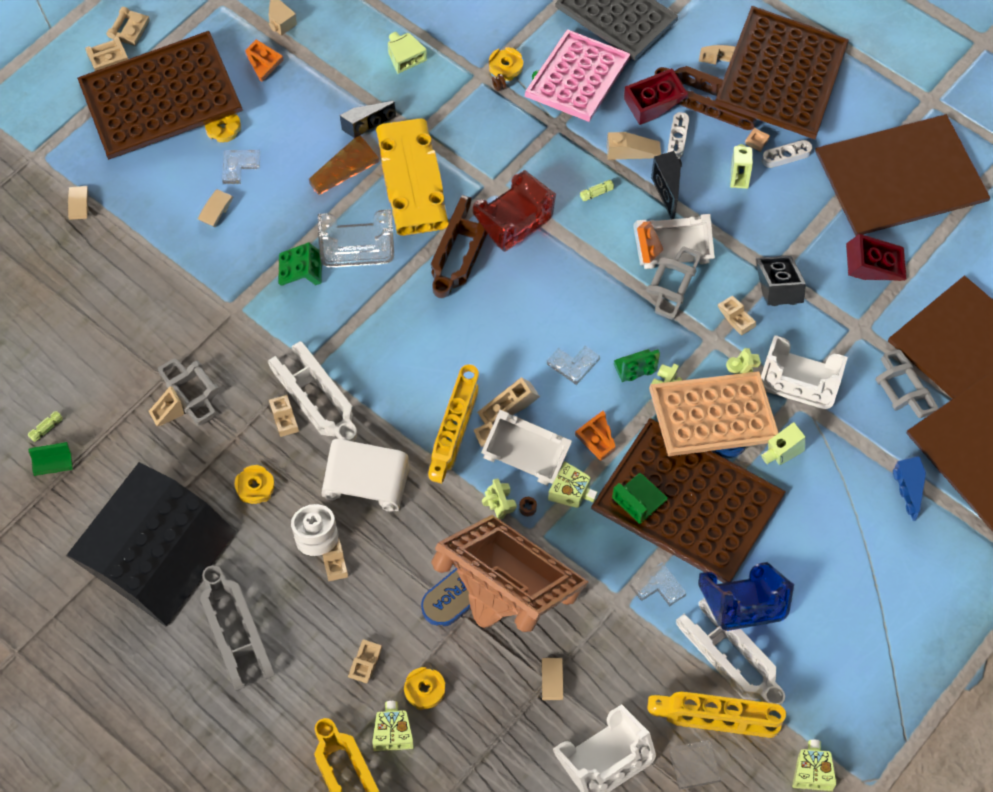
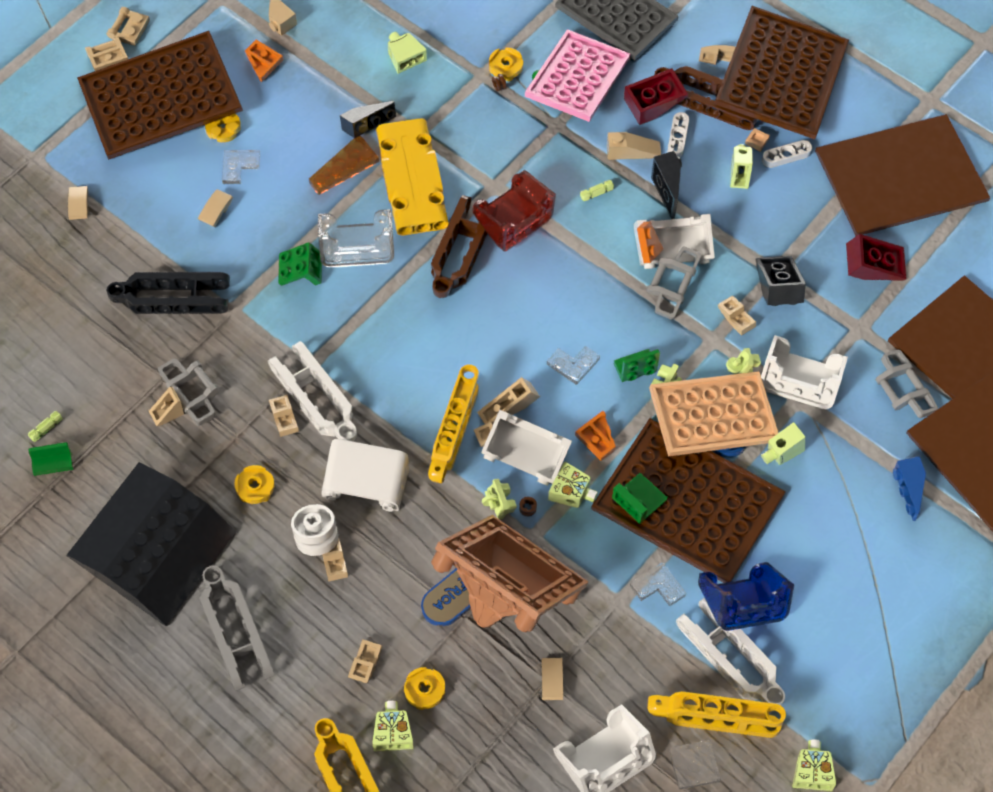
(191, 281): none -> black piece

